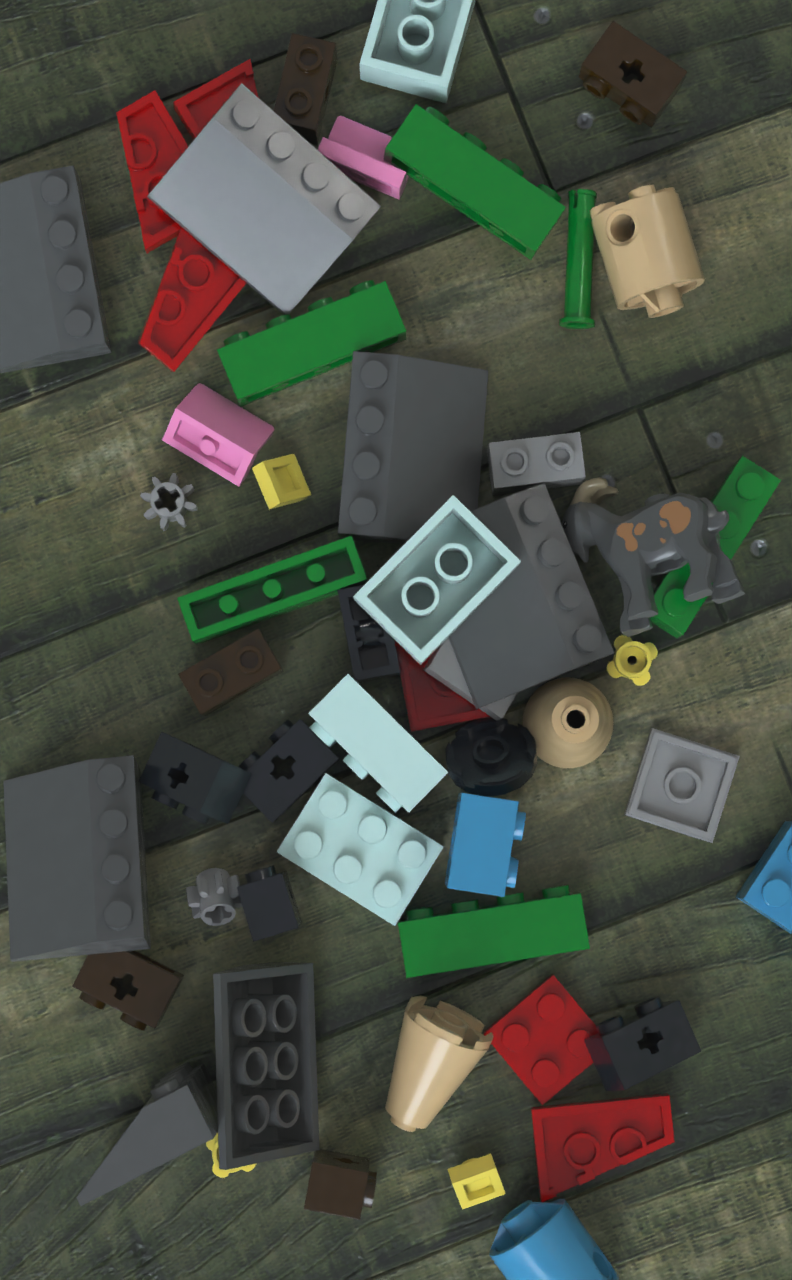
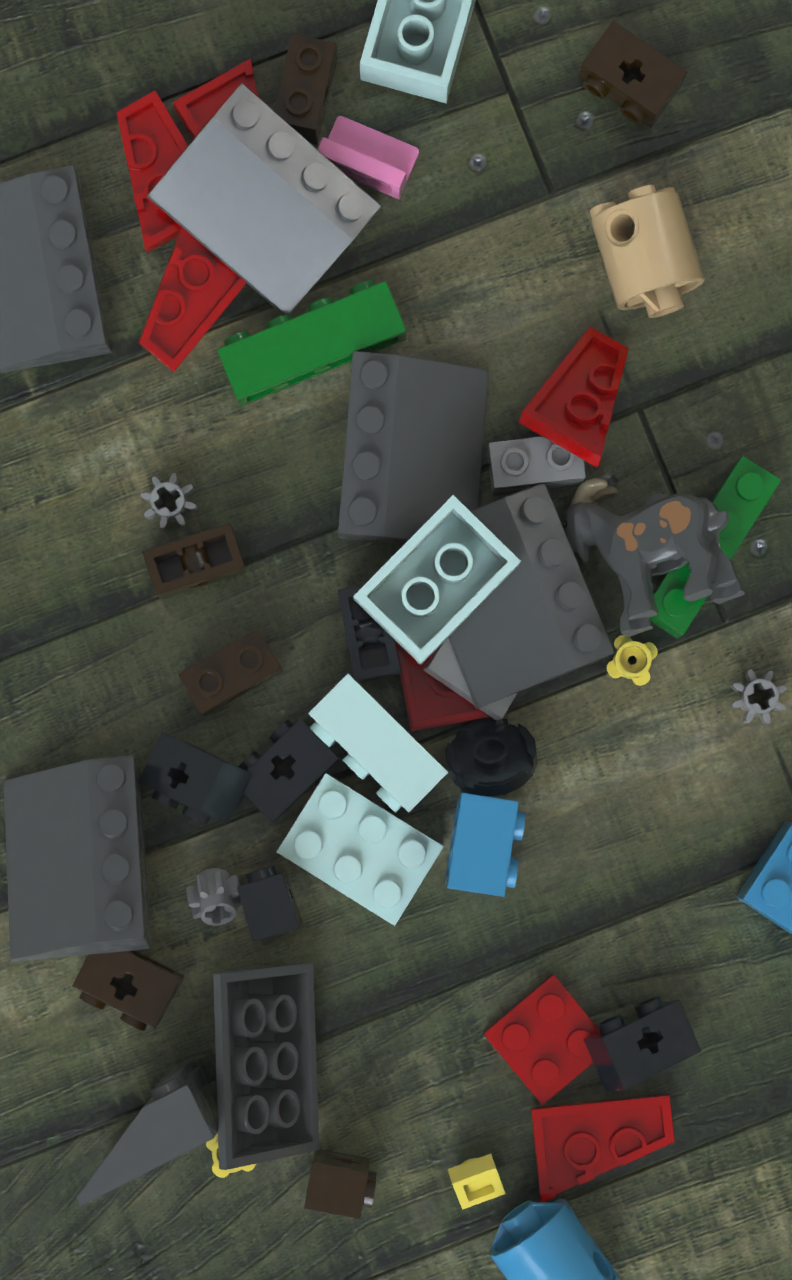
(194, 561): none -> dark brown brick
(217, 433): bright pink panel -> none
(272, 590): green brick -> none
(281, 481): light yellow plate -> none
(432, 1060): tan cone -> none
(474, 181): green brick -> none
(493, 933): green brick -> none
(547, 722): tan cone -> none
(579, 261): green pin -> none
(579, 397): none -> red wing
(681, 785): light grey tile -> none
(767, 704): none -> light grey gear

